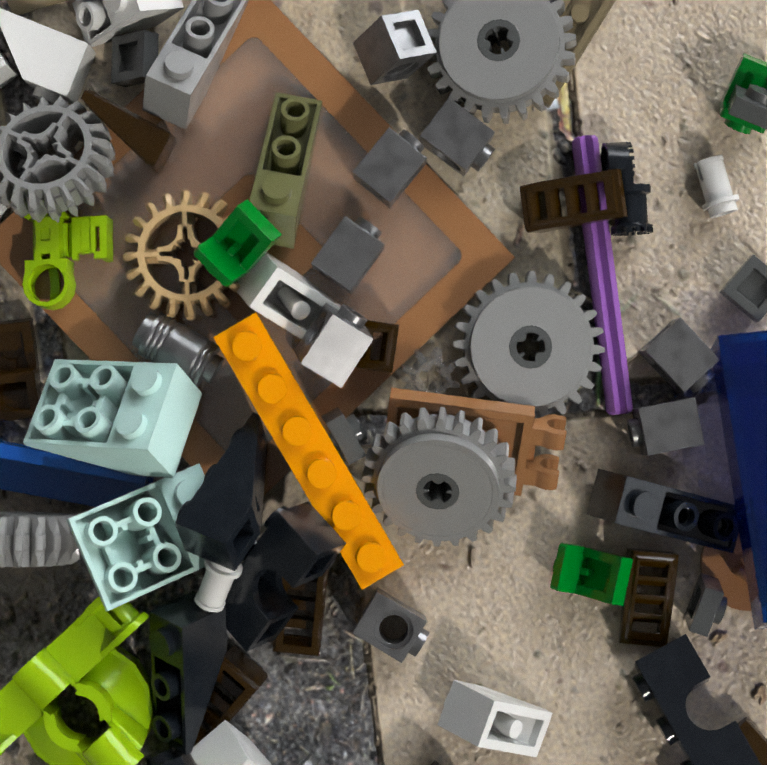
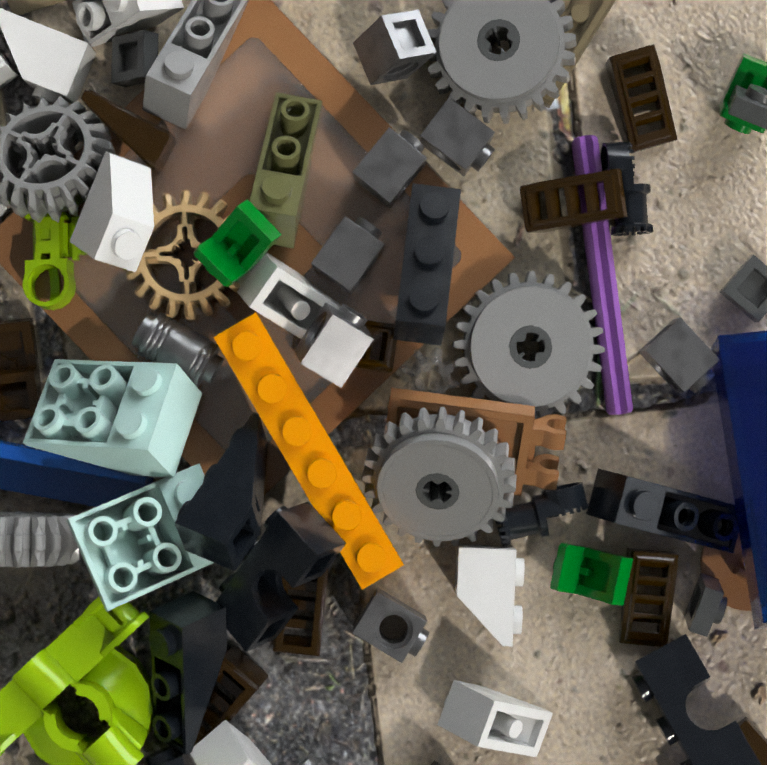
(117, 213): none -> white slope
(215, 586): white pin -> none
(346, 433): dark grey plate -> none
(427, 264): none -> black arch
(487, 587): none -> white slope
(530, 517): none -> black connector
(648, 57): none -> dark brown slope
(665, 426): flat silver brick -> none
(716, 187): white pin -> none

